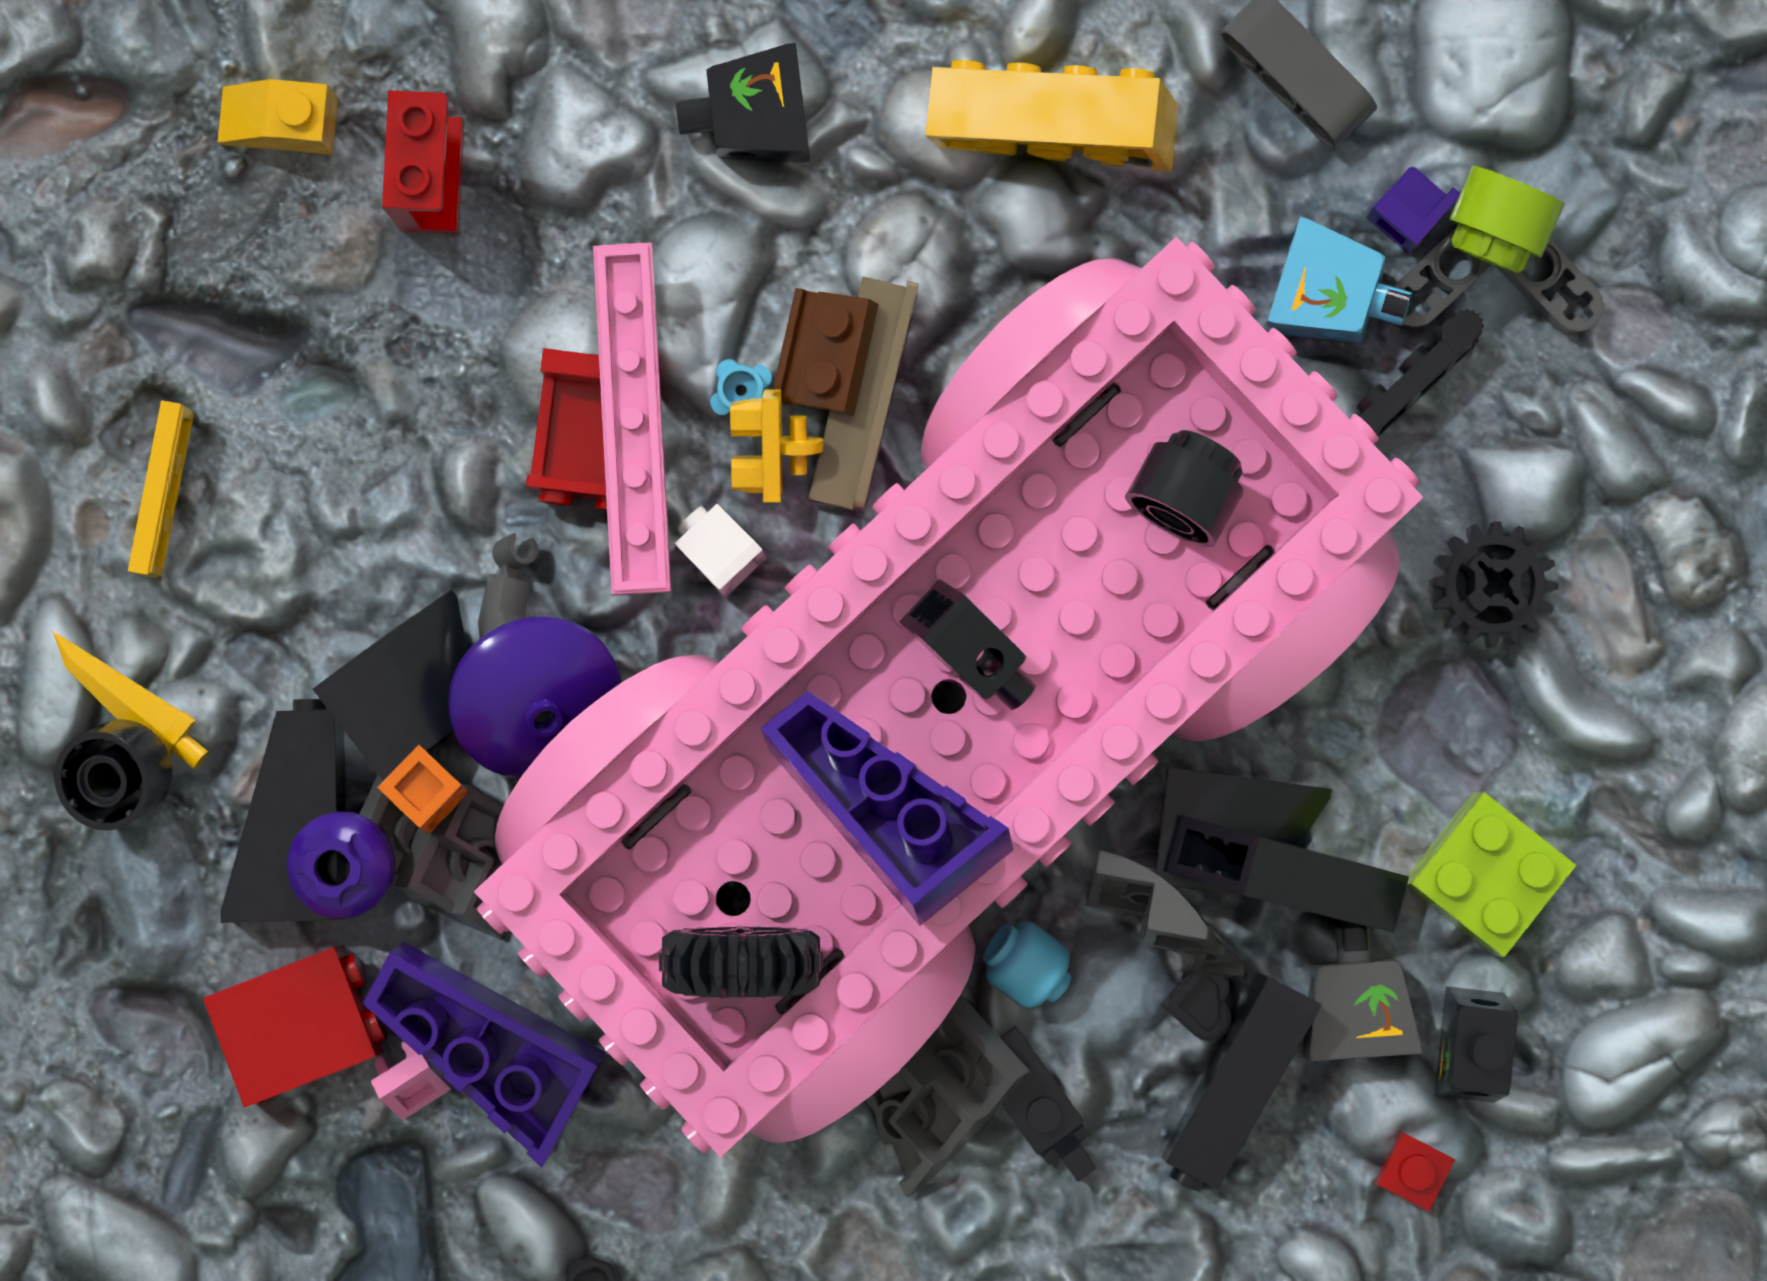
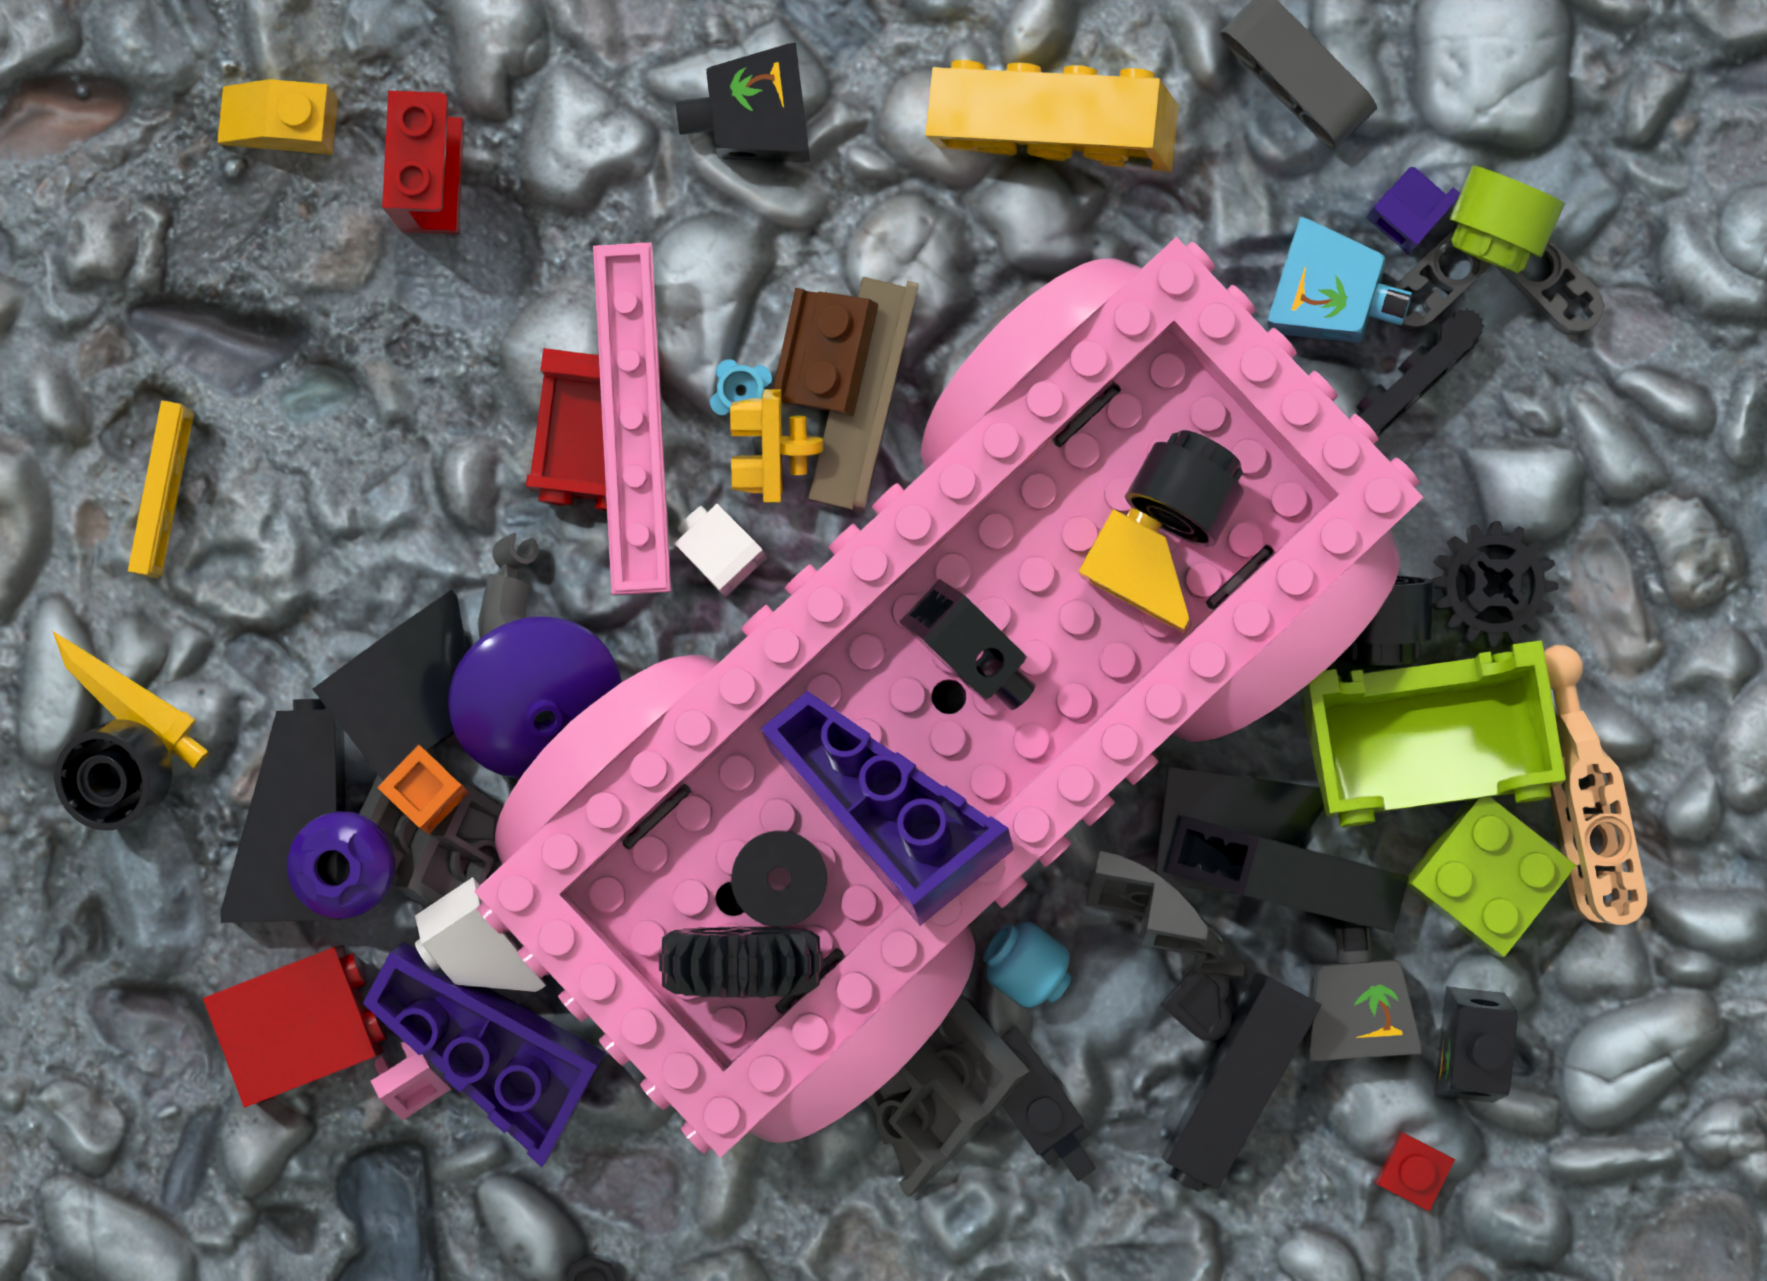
(468, 947): none -> white slope
(785, 905): none -> black piece
(1137, 567): none -> yellow slope
(1398, 626): none -> black piece
(1434, 734): none -> lime windscreen
(1584, 757): none -> light nougat piece

